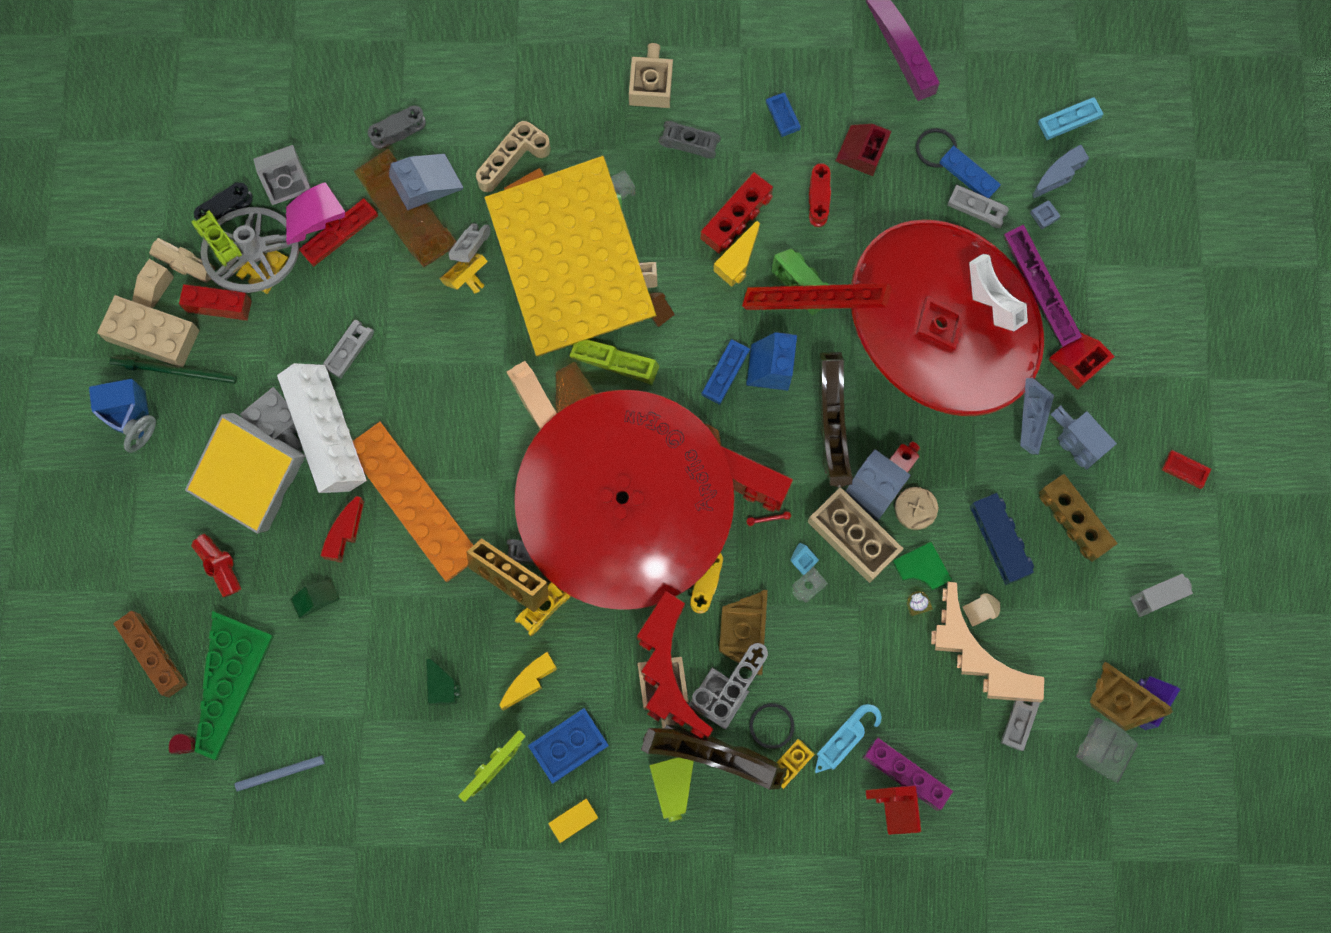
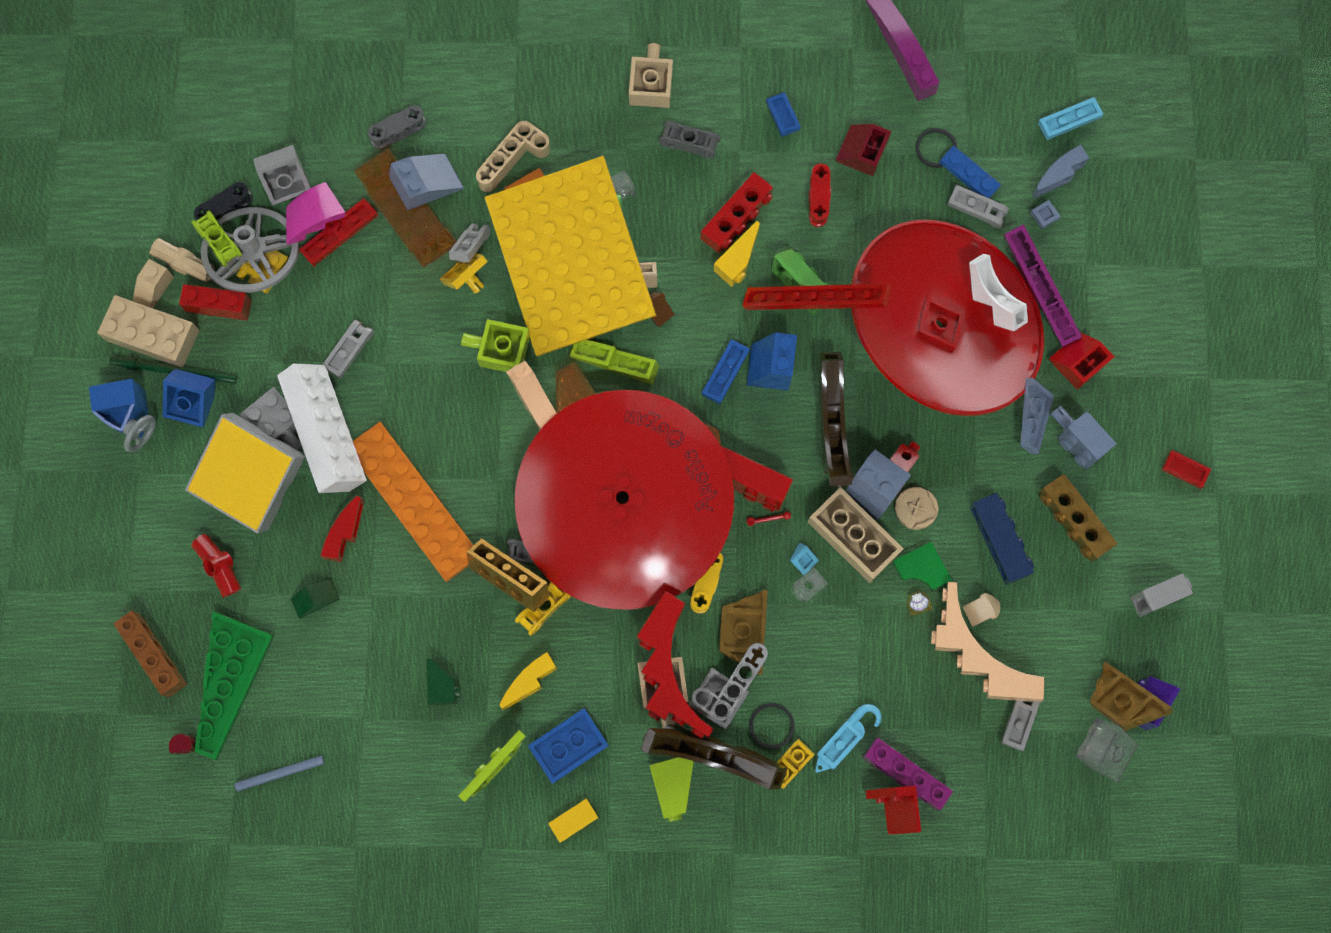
(187, 397): none -> blue slope
(500, 346): none -> lime brick

